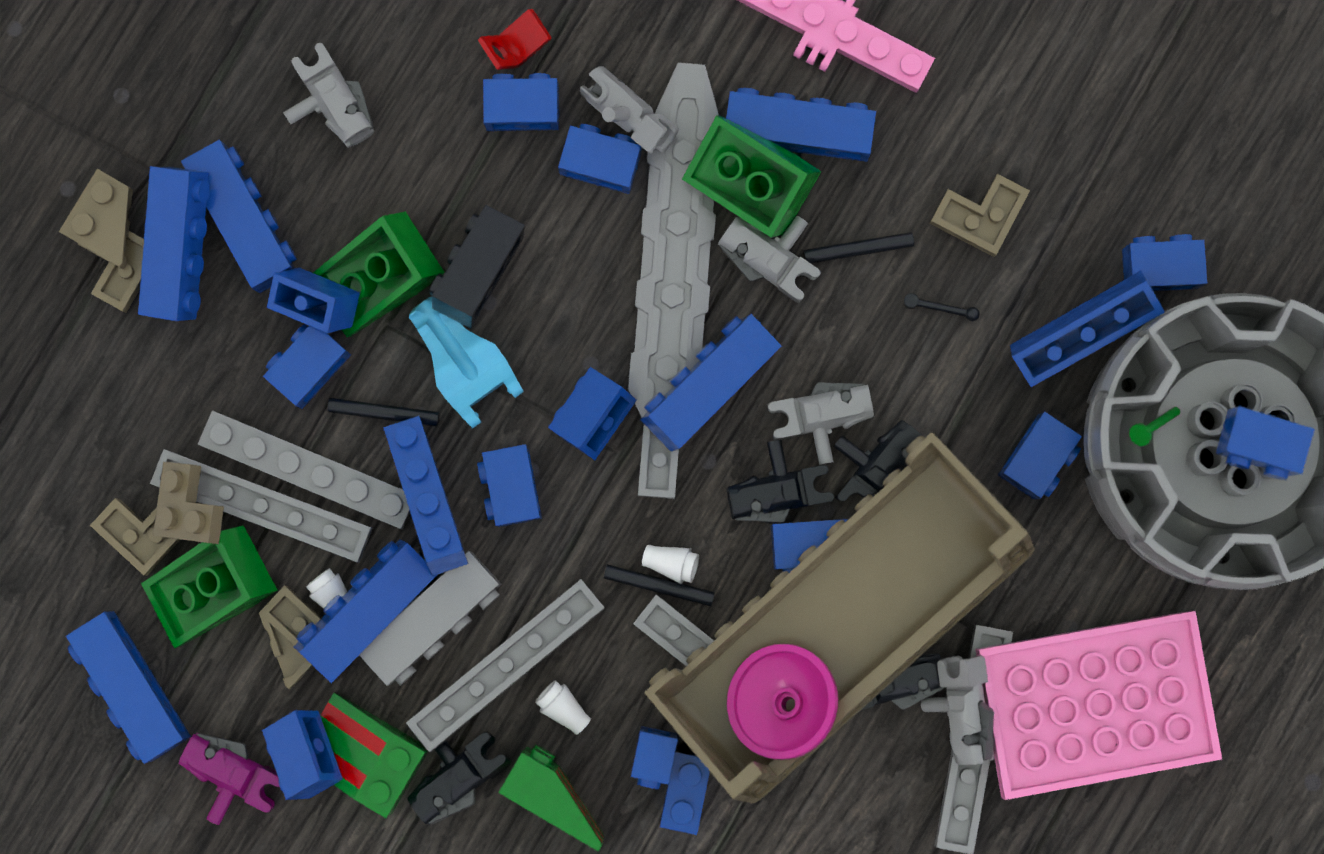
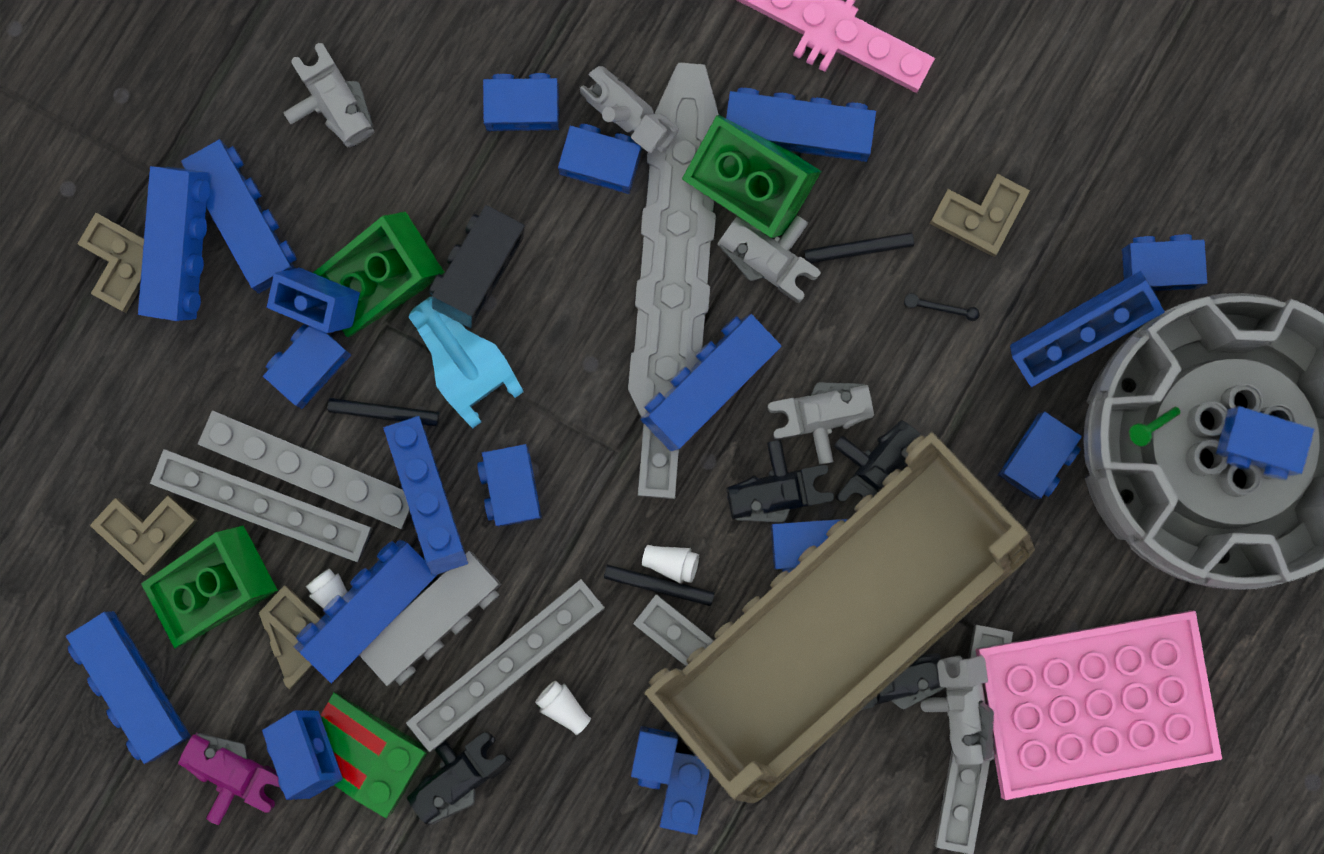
(101, 218): dark tan wing -> none
(177, 510): dark tan plate -> none
(517, 41): red bracket -> none
(546, 792): green slope -> none
(592, 413): blue brick -> none
(760, 697): dark pink dish -> none

